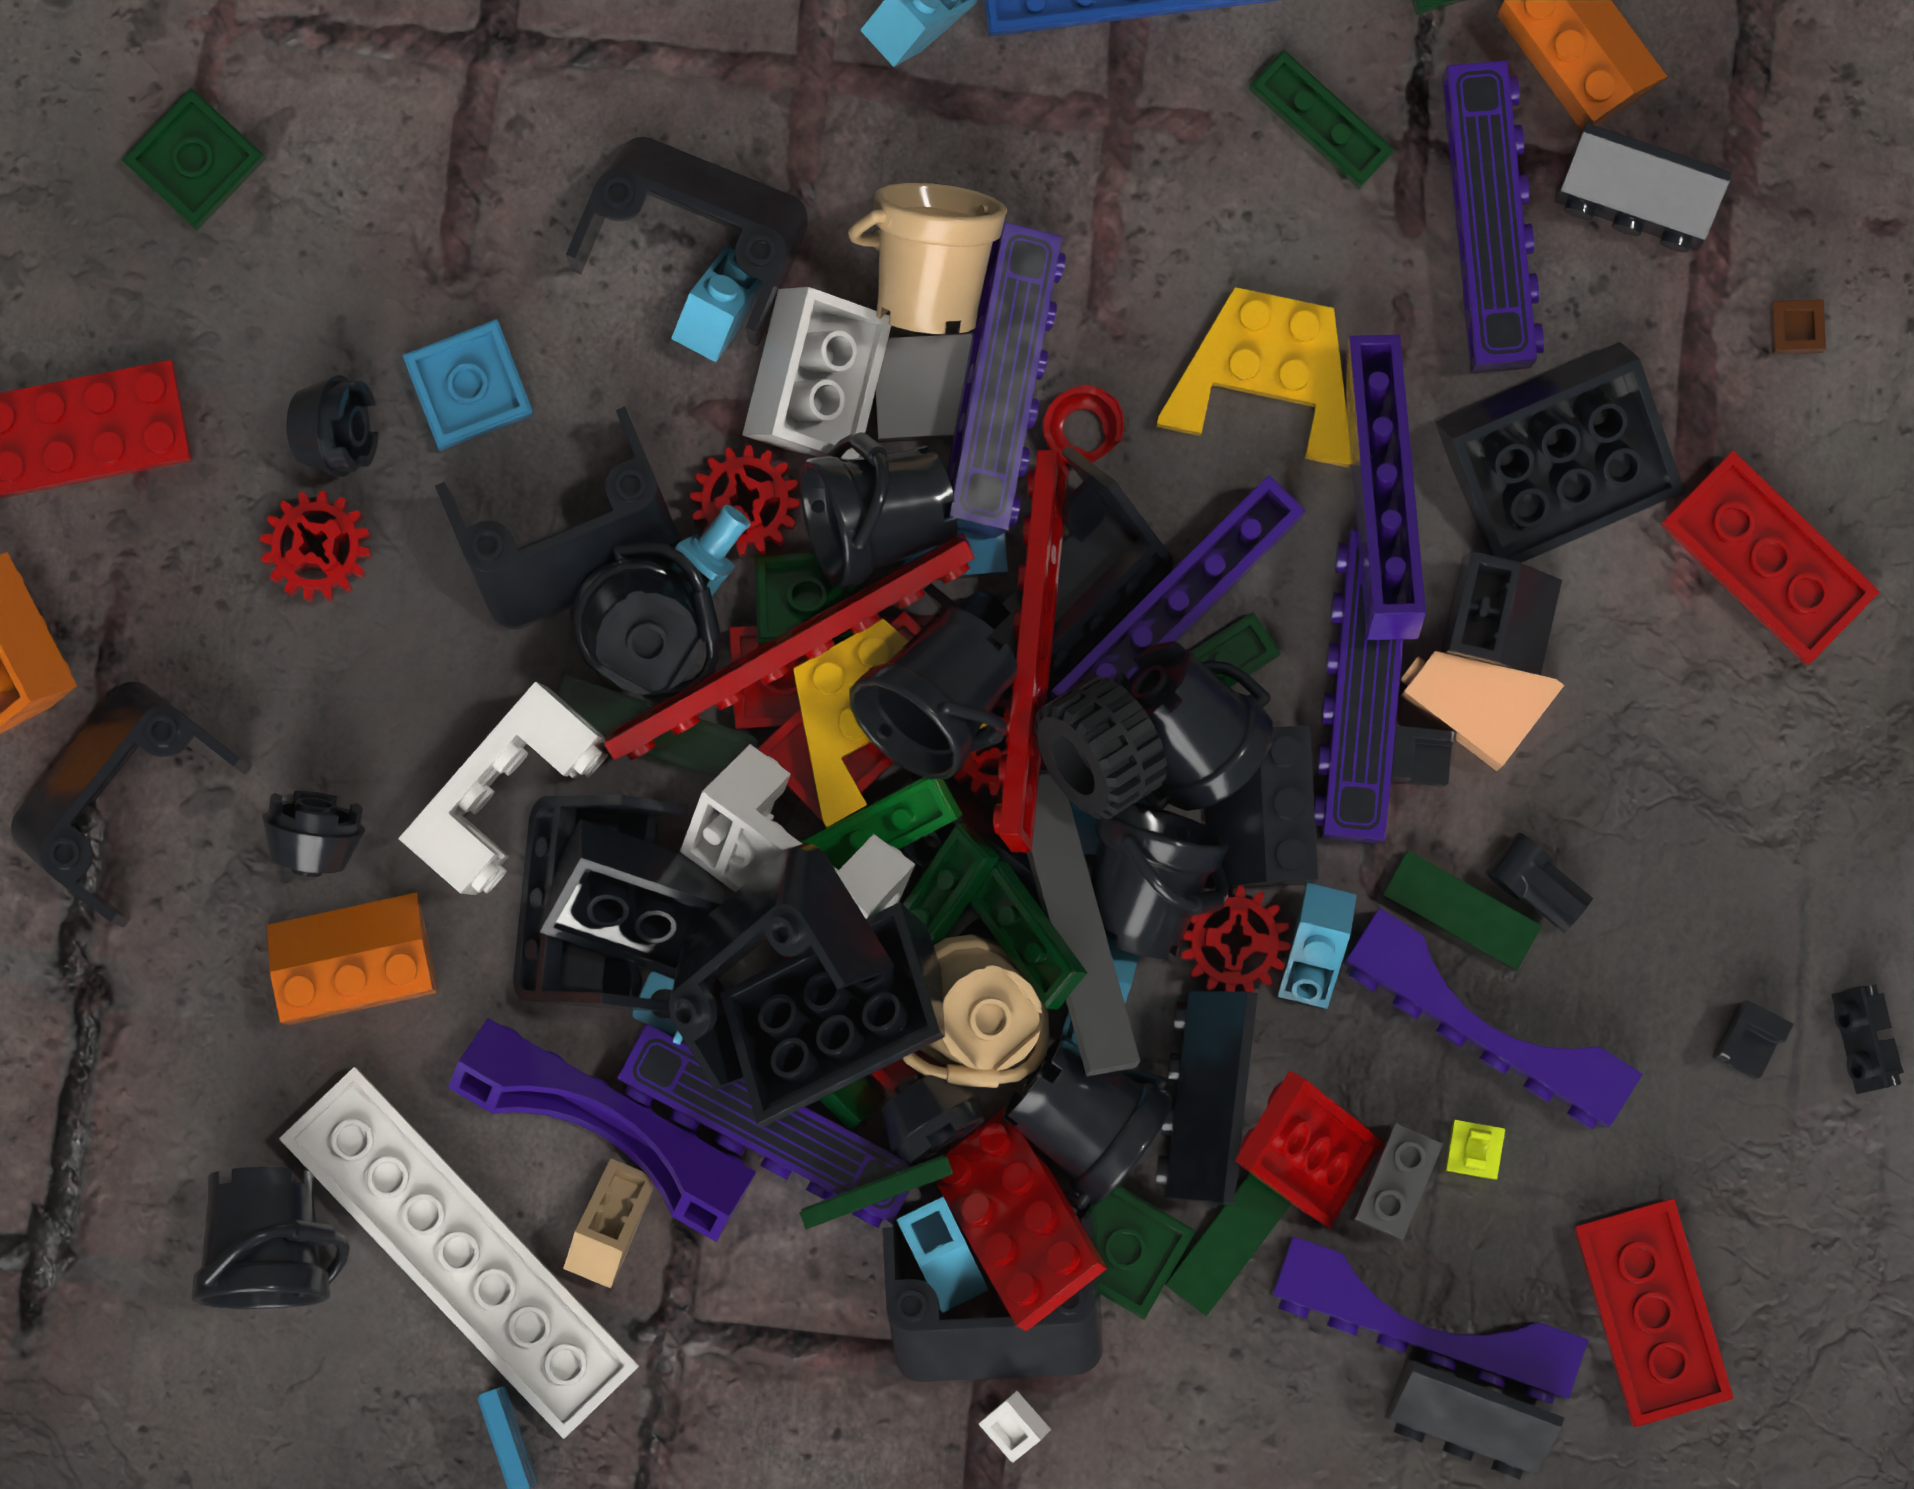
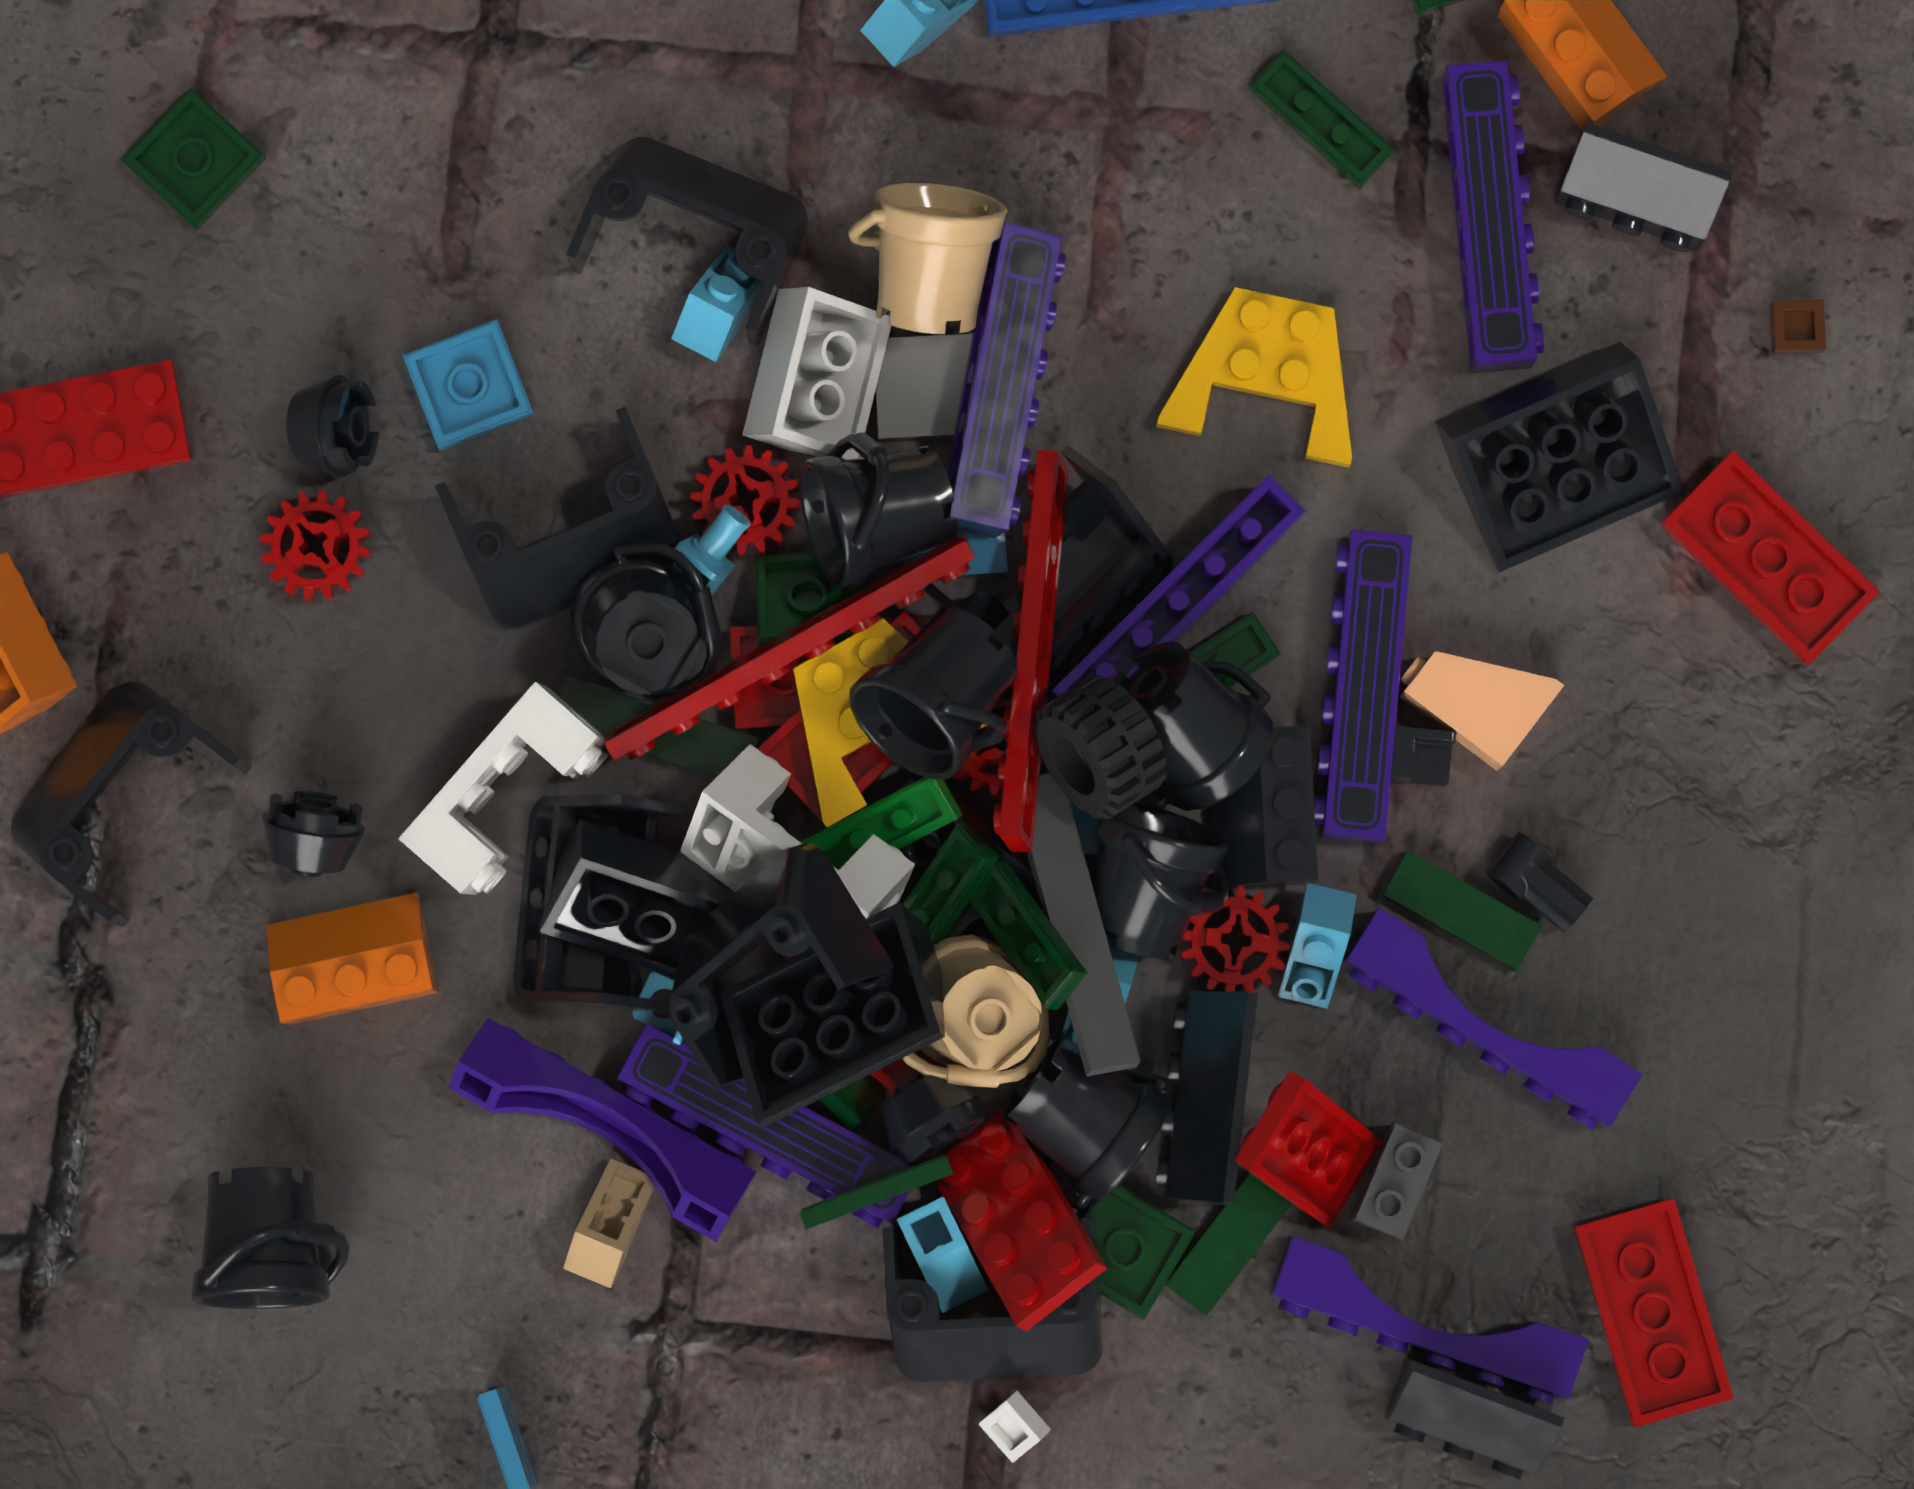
(459, 1252): white plate -> none
(1089, 399): red piece -> none
(1383, 488): dark purple brick -> none
(1474, 1149): neon yellow tile -> none
(1501, 613): black slope -> none
(1751, 1039): black panel -> none
(1869, 1061): black hinge -> none

